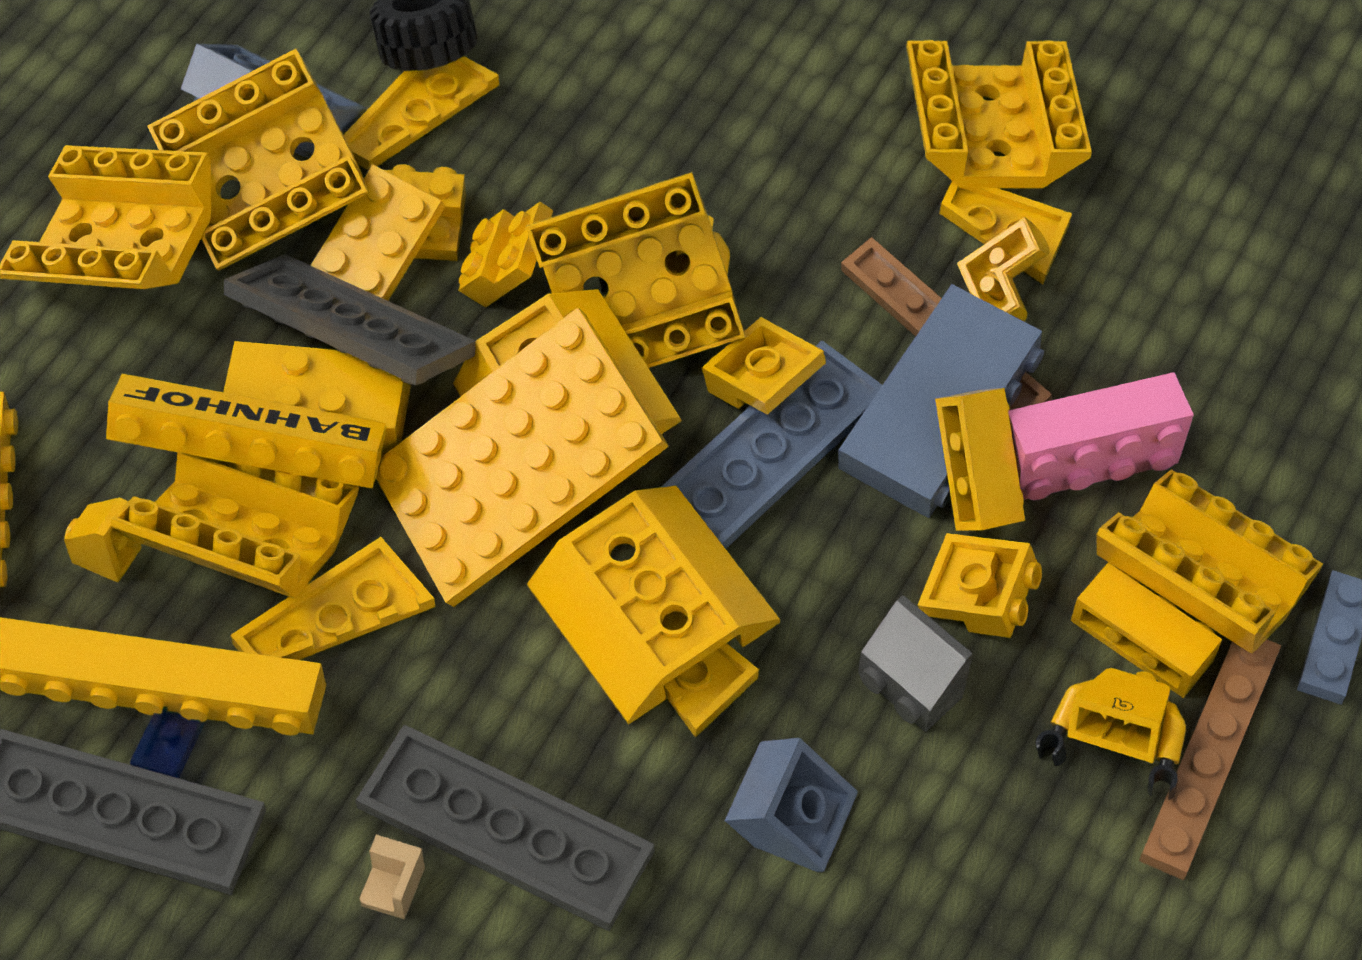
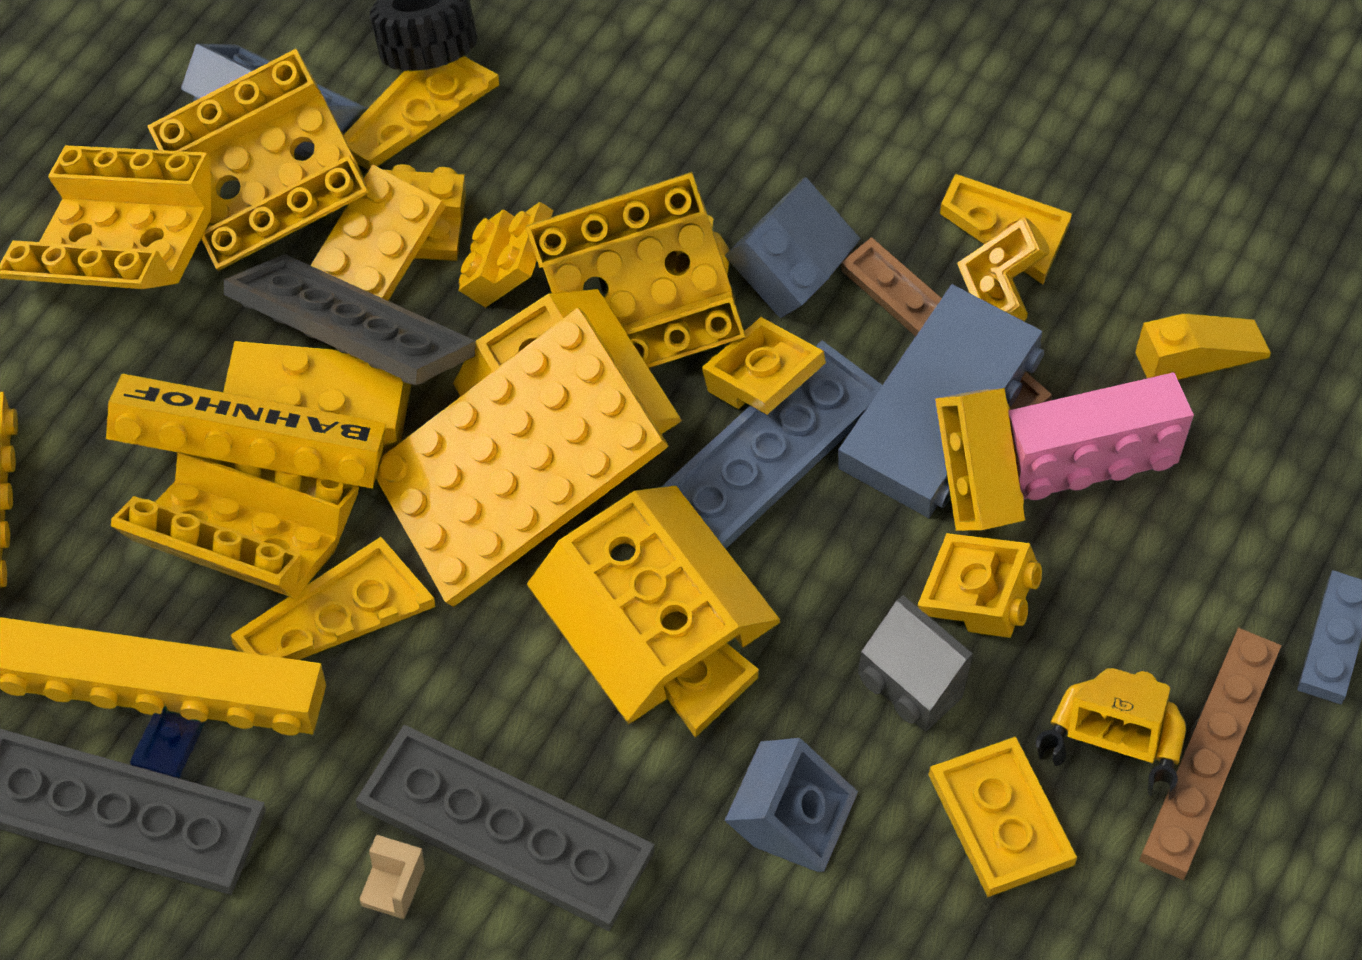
(98, 545): yellow slope -> none
(793, 248): none -> sand blue slope
(1002, 816): none -> yellow plate
(1030, 120): yellow slope -> none
(1146, 629): yellow brick -> none
(1198, 344): none -> yellow slope
(1209, 560): yellow slope -> none

